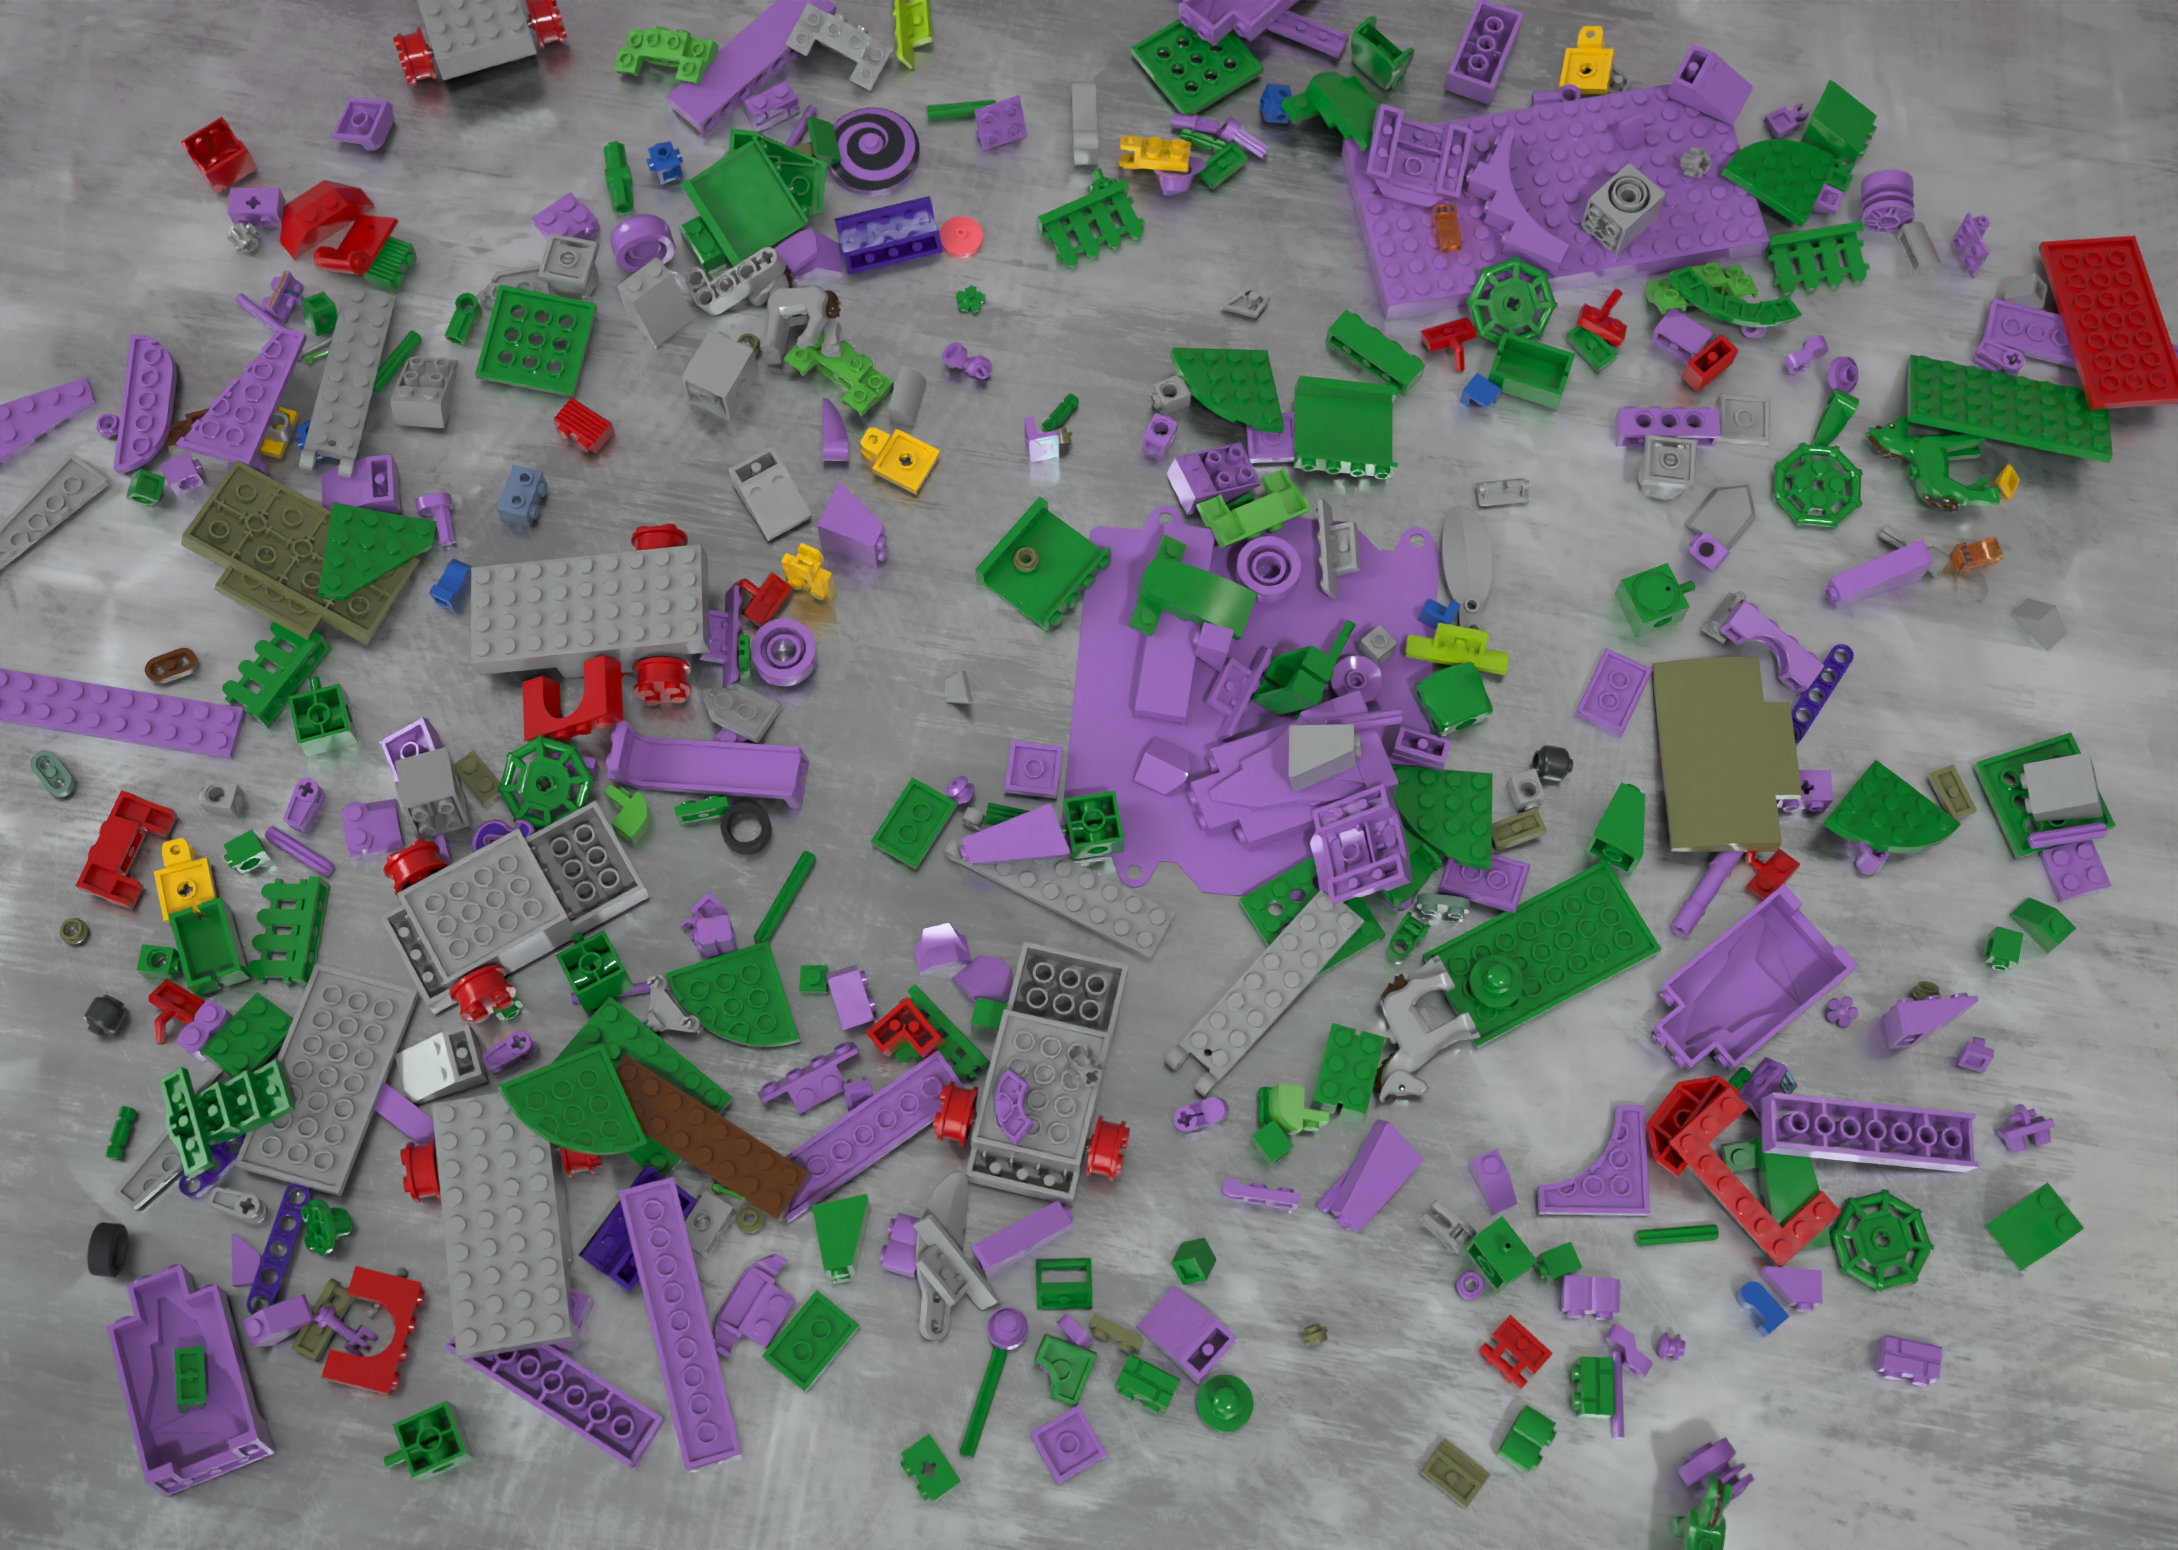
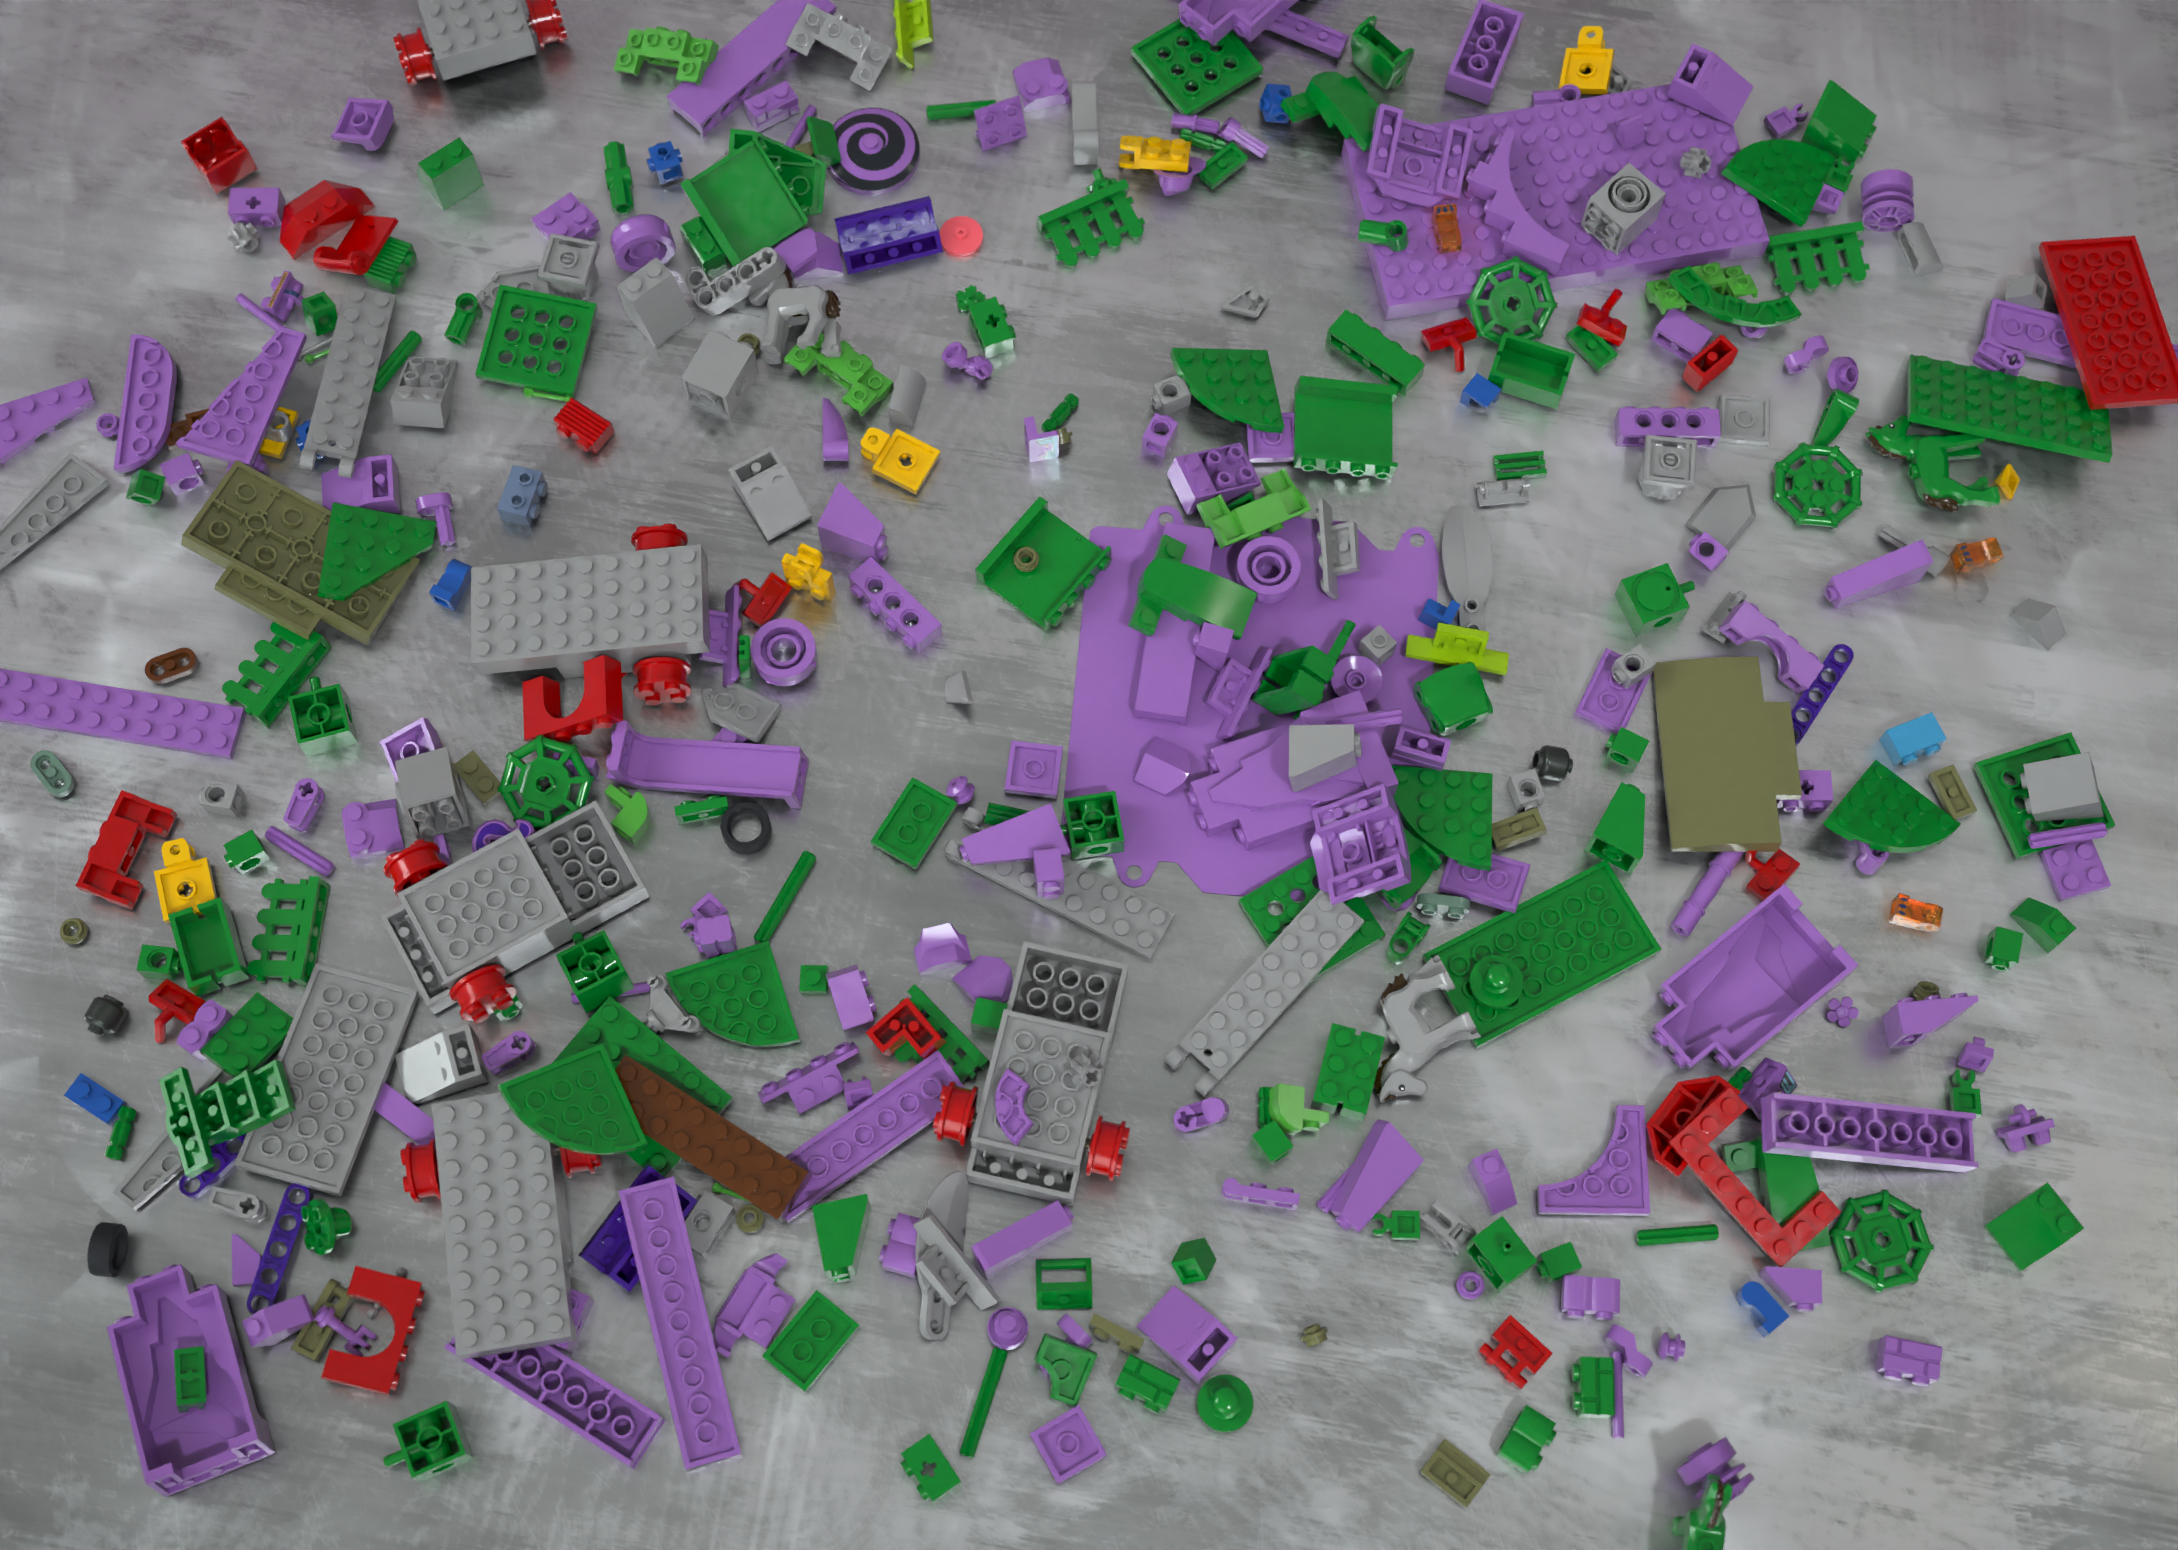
(95, 1099): none -> blue plate
(450, 174): none -> green slope
(529, 393): none -> bright green hinge
(872, 575): none -> medium lavender brick
(983, 318): none -> green brick
(1041, 84): none -> medium lavender slope
(1048, 873): none -> medium lavender brick
(1382, 234): none -> green piece
(1402, 1225): none -> green plate
(1519, 465): none -> green tile
(1626, 748): none -> green brick
(1640, 660): none -> light grey brick
(1913, 740): none -> dark azure piece
(1915, 914): none -> clear orange leg
(1963, 1096): none -> green plate
(1970, 242): medium lavender hinge -> none

